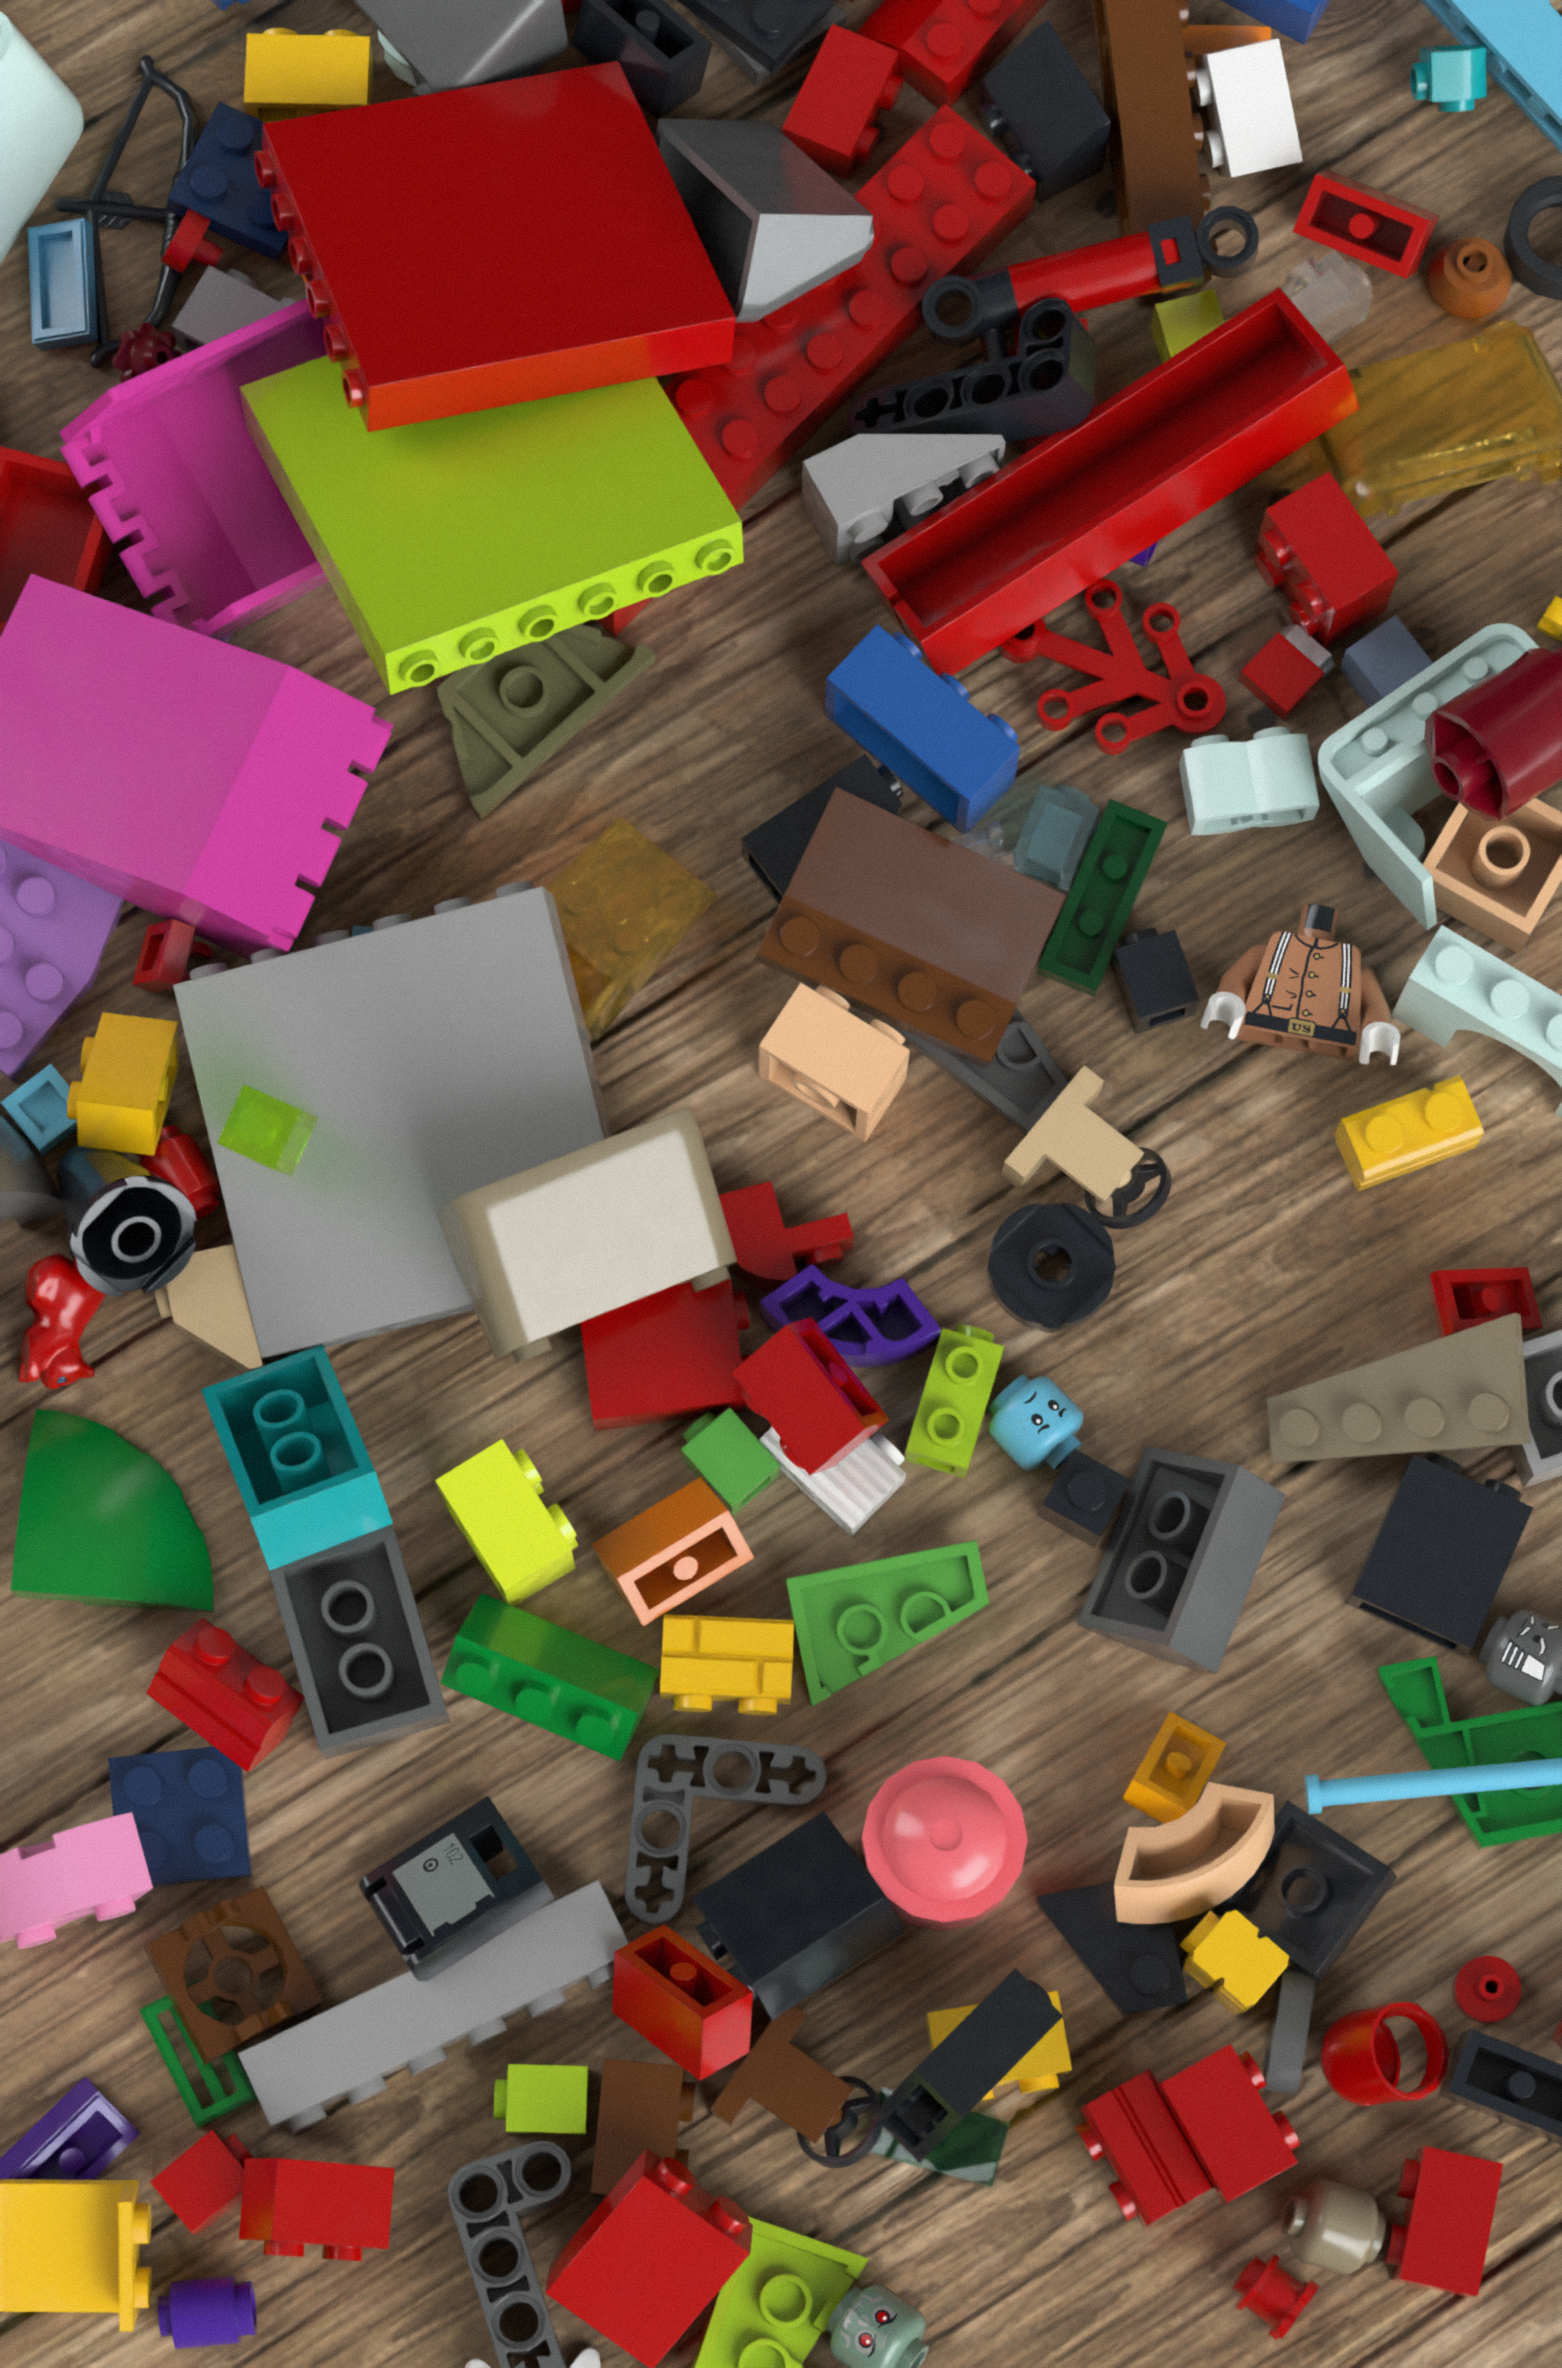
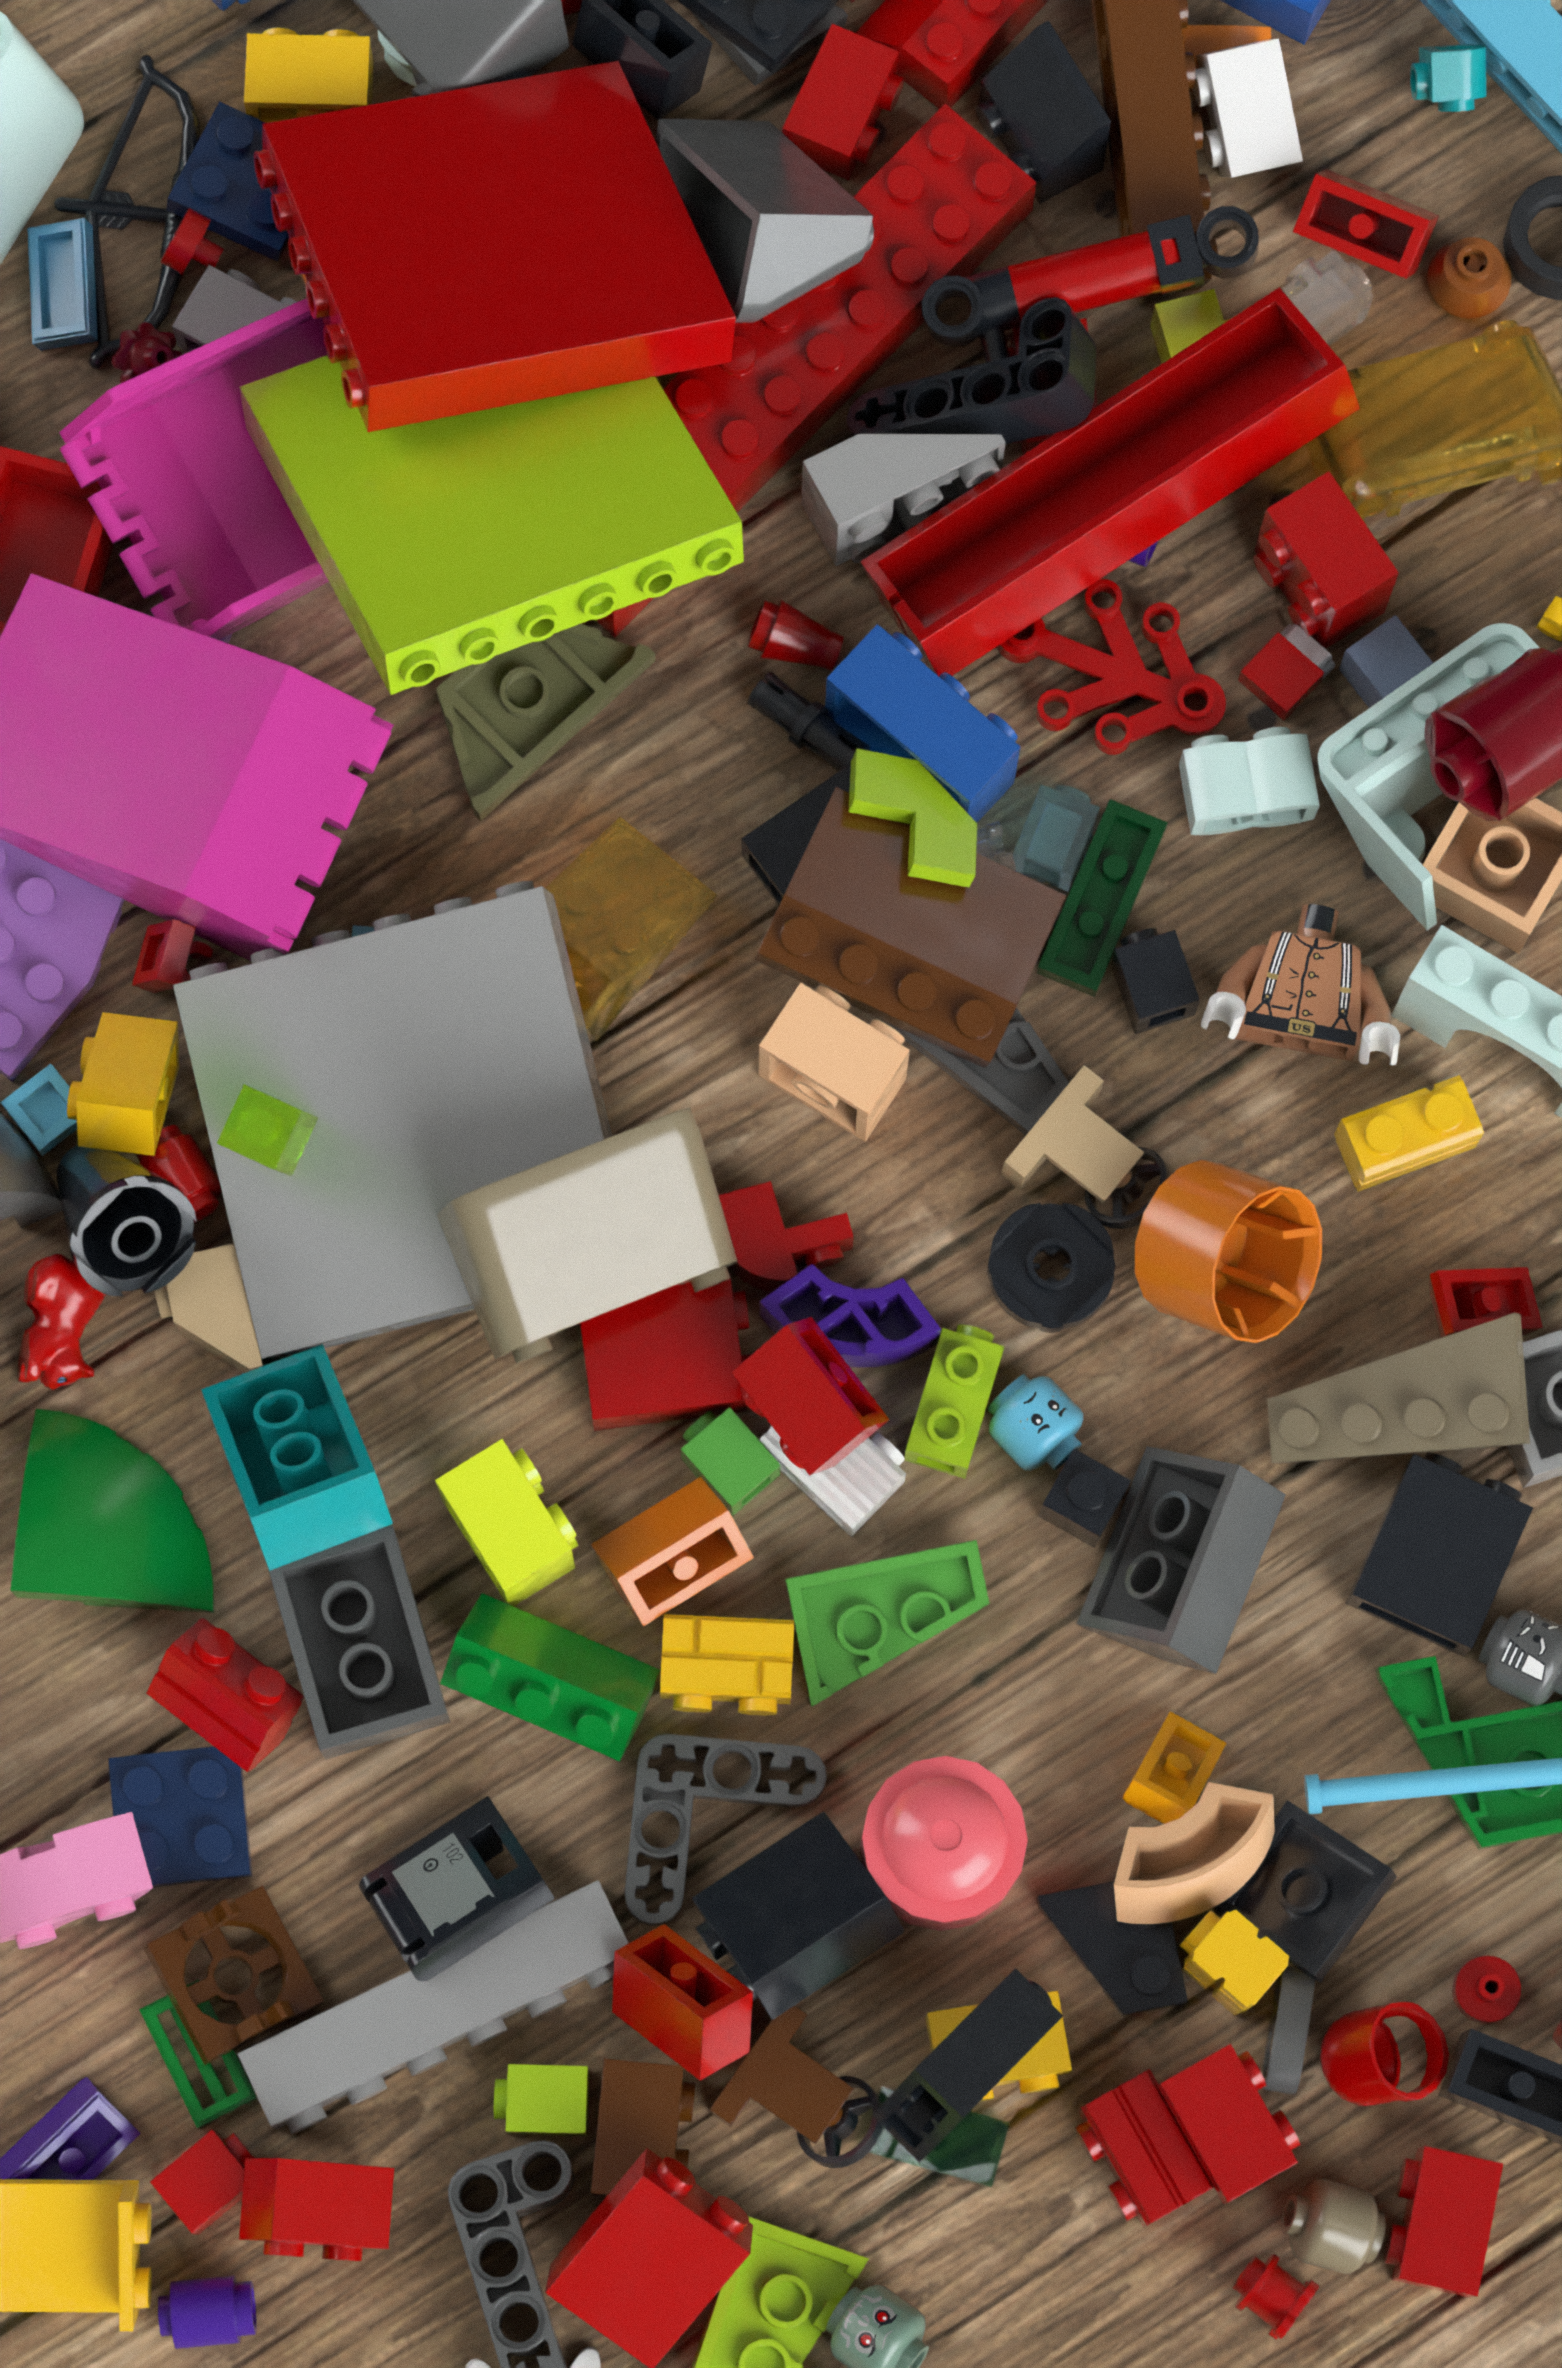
(793, 637): none -> red cone
(805, 722): none -> black pin
(905, 792): none -> lime tile
(1228, 1251): none -> orange piece

